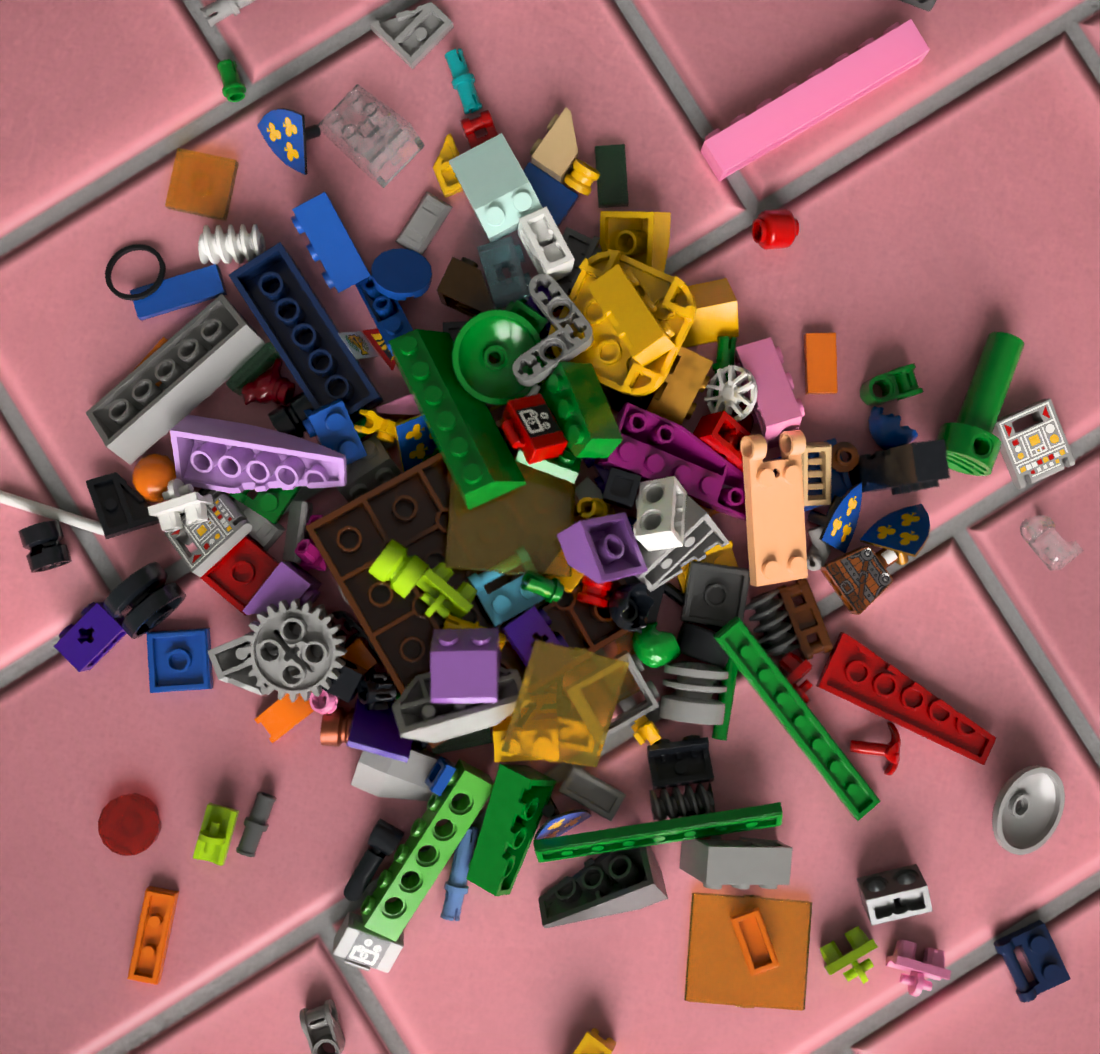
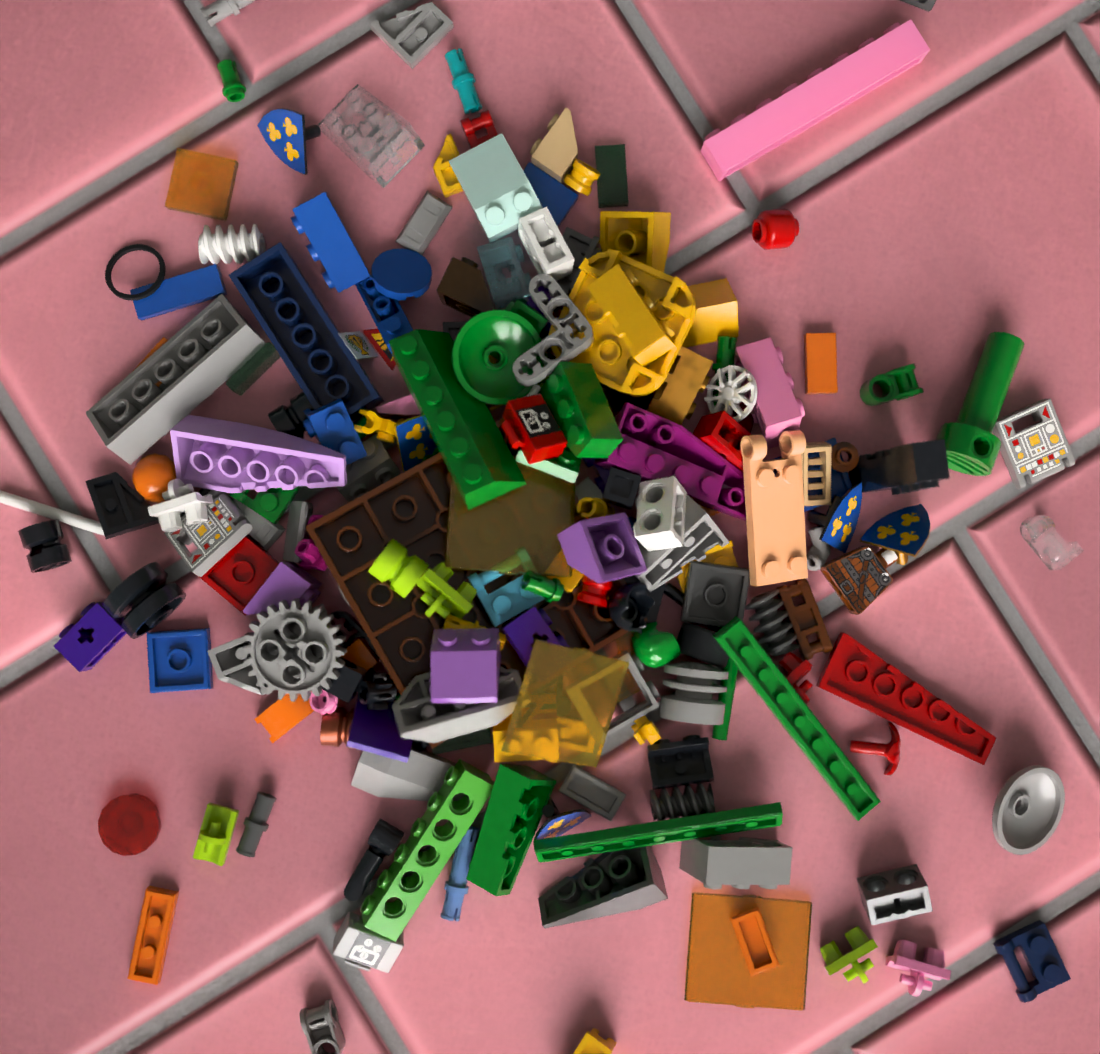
(269, 387): dark red animal -> none
(440, 775): blue tile -> none
(887, 429): blue hair -> none

